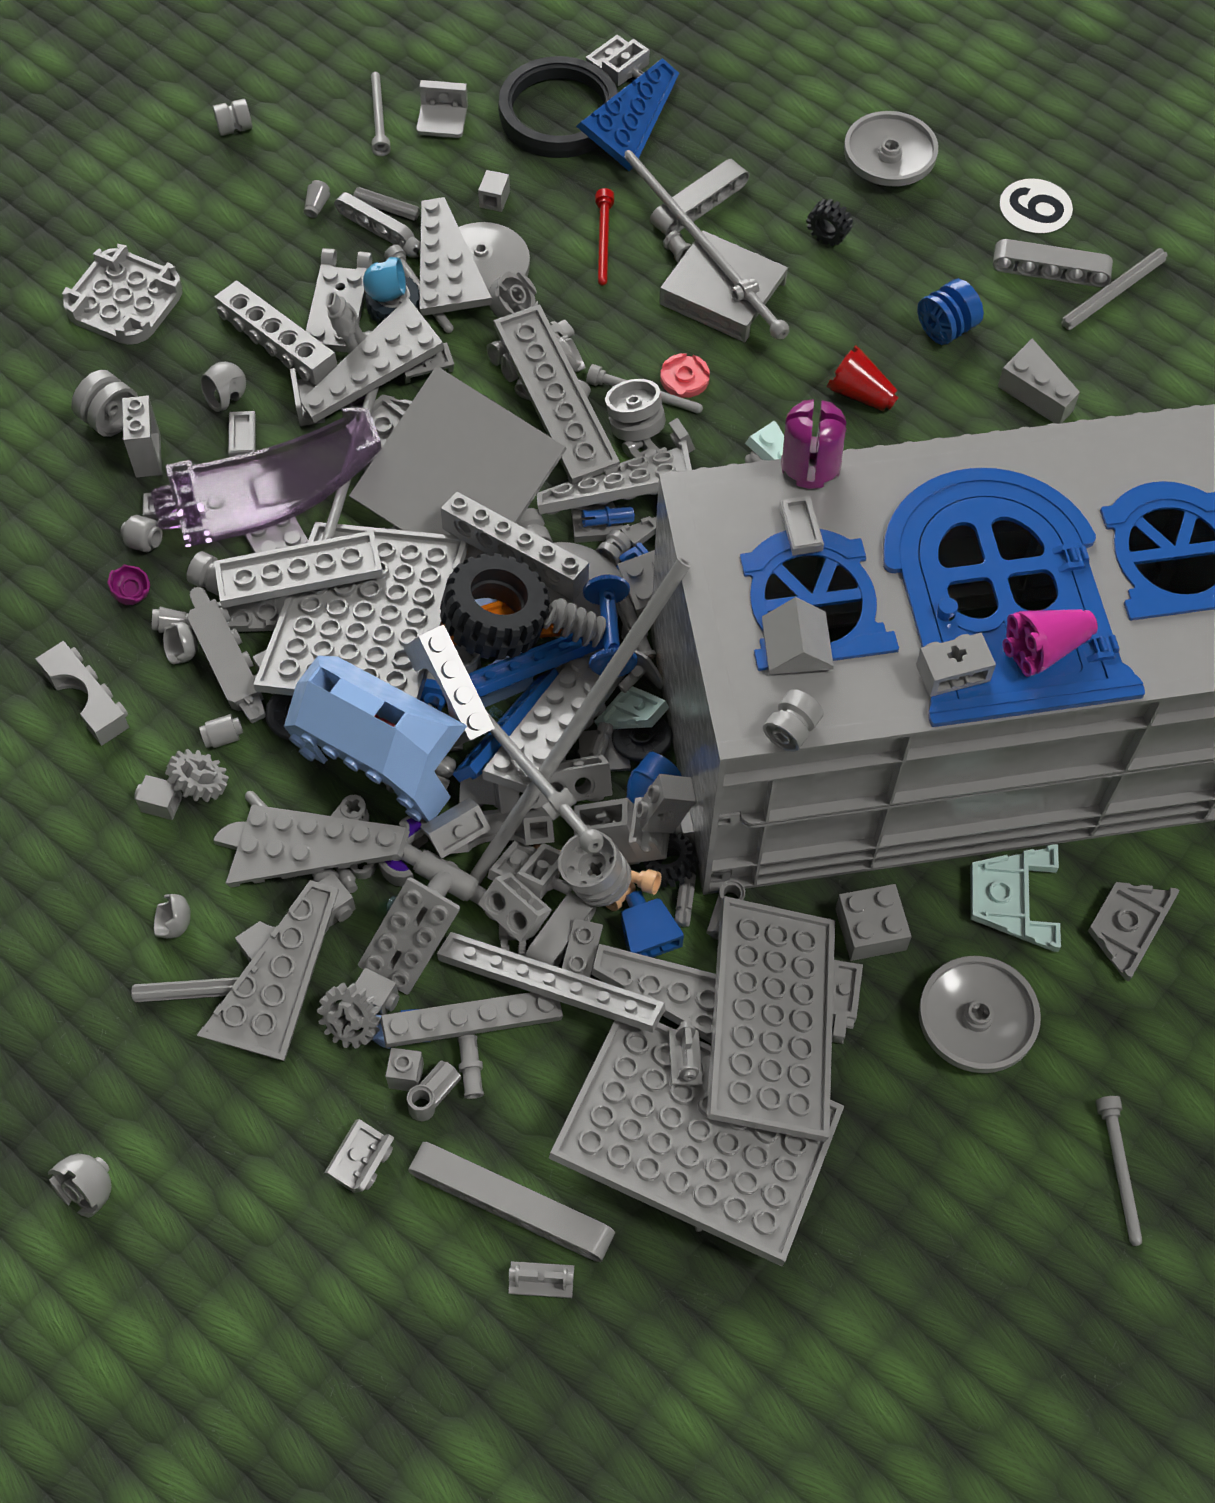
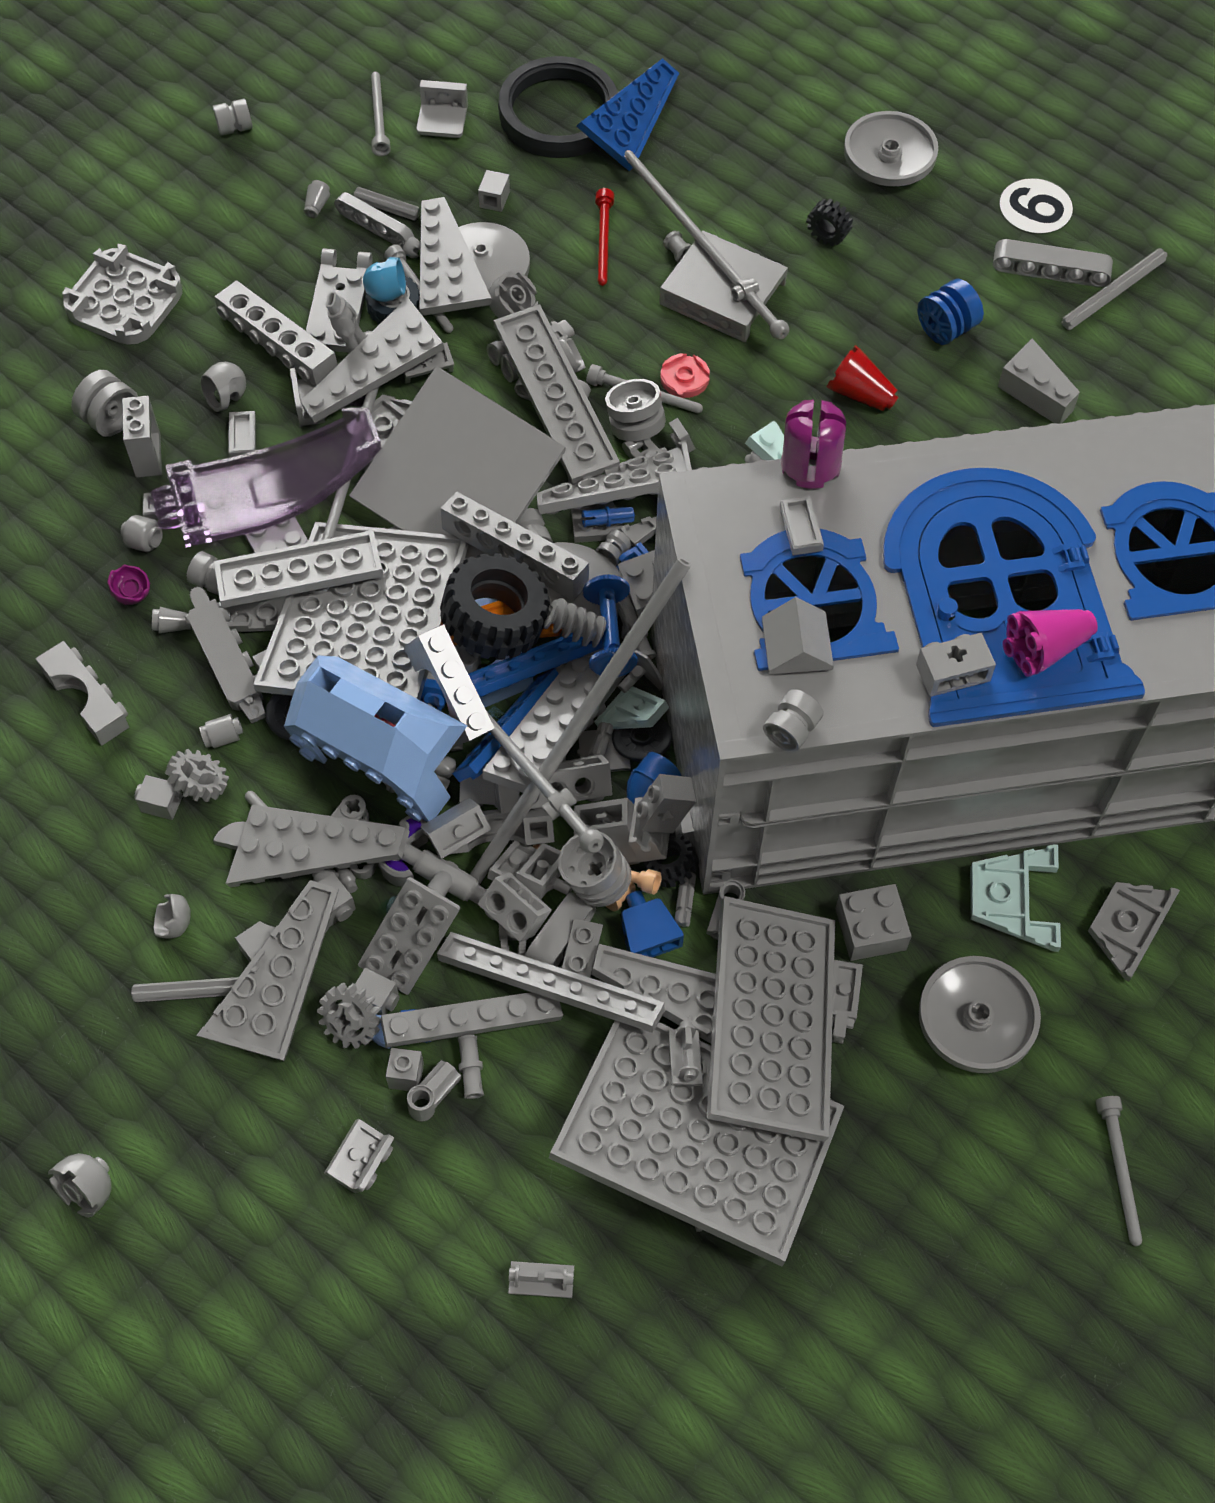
(180, 642): light grey hair -> none
(512, 1201): light grey beam -> none
(620, 59): light grey plate -> none
(702, 195): light grey beam -> none

